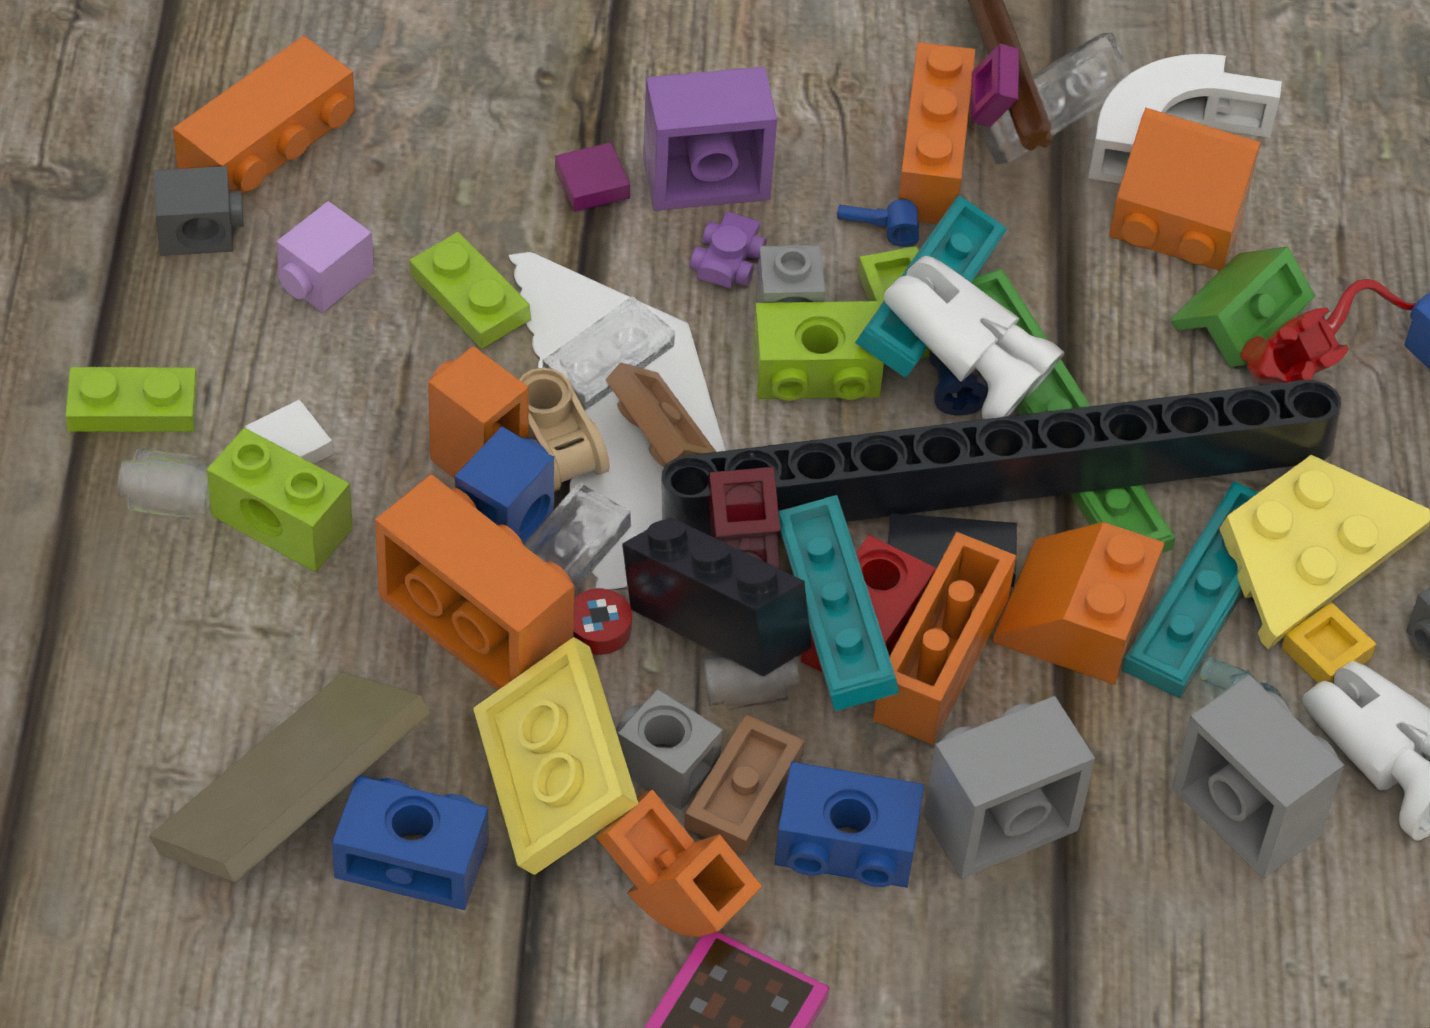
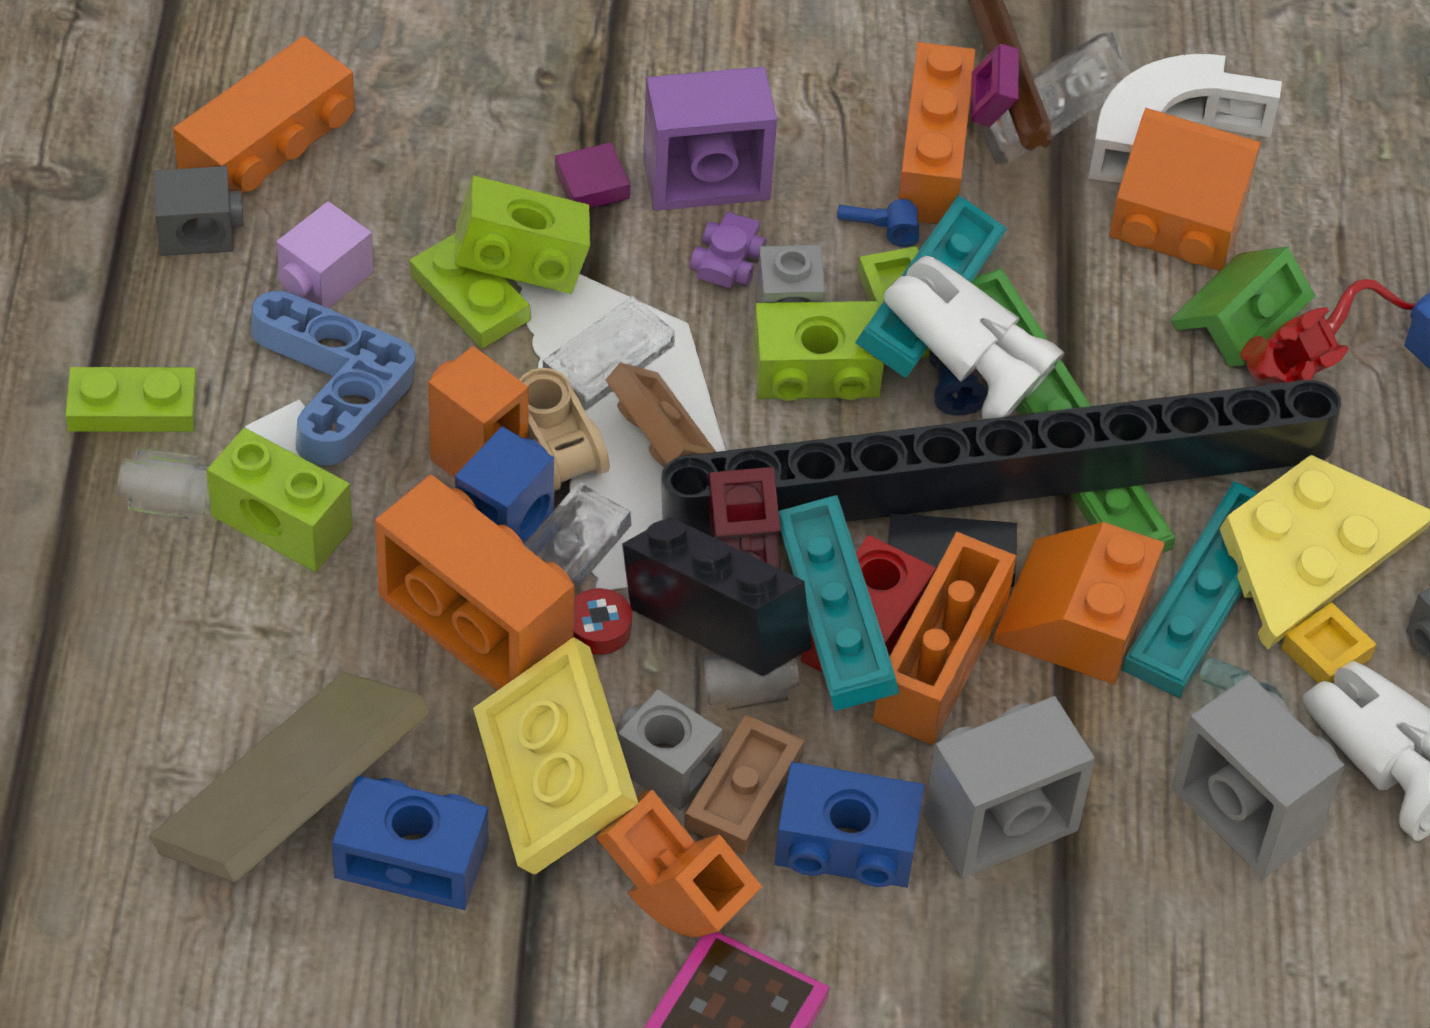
(368, 366): none -> medium blue beam
(522, 234): none -> lime brick

